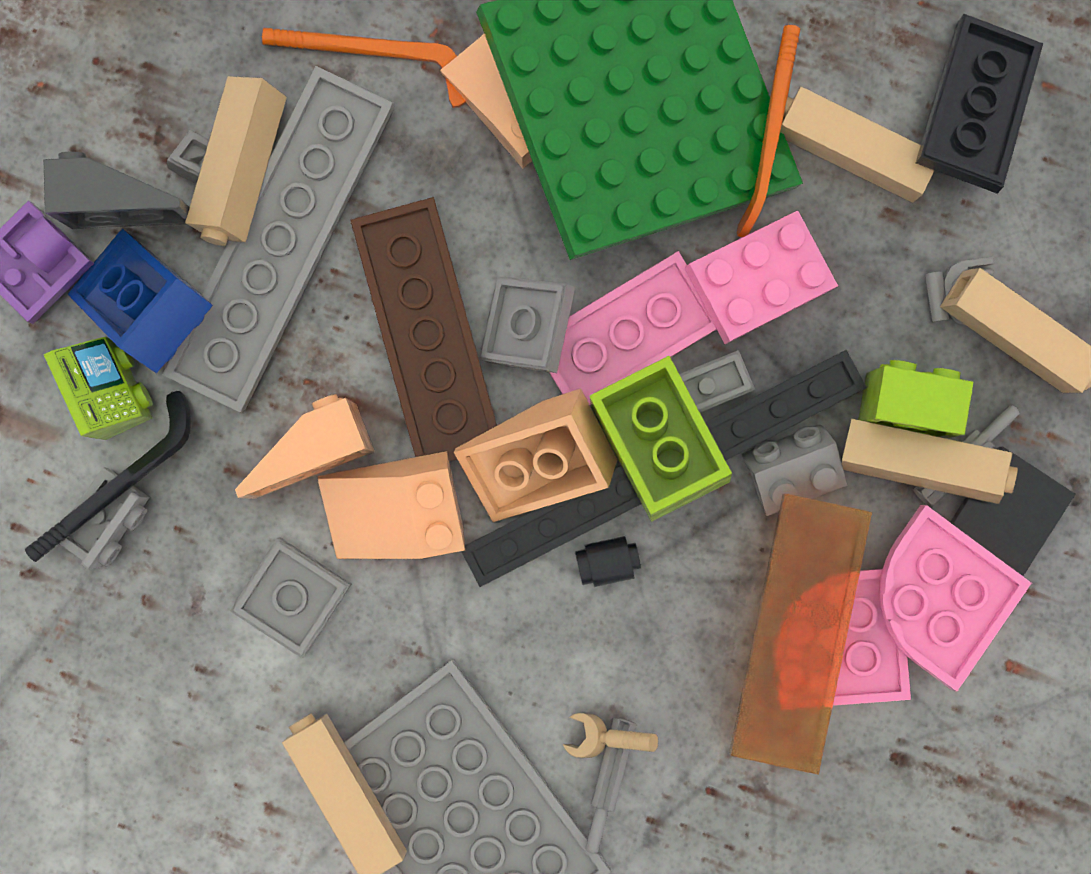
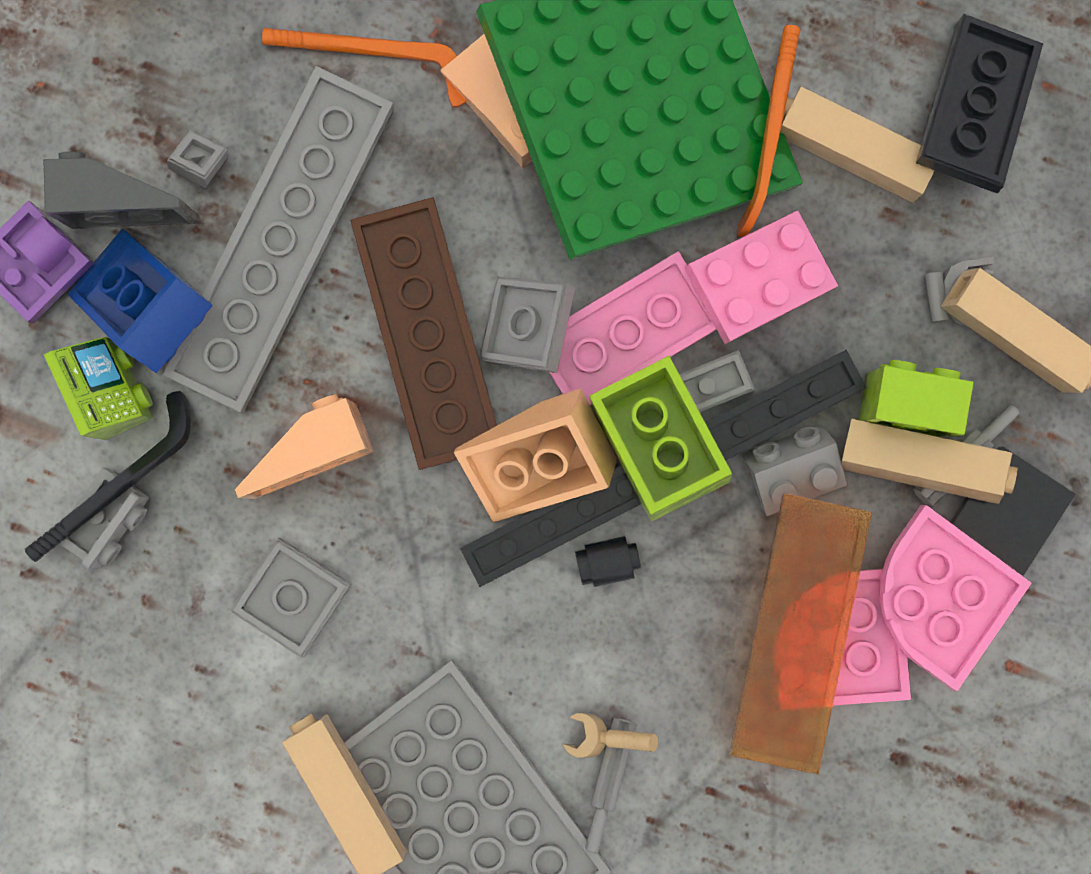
(236, 160): tan brick -> none
(394, 510): light nougat slope -> none

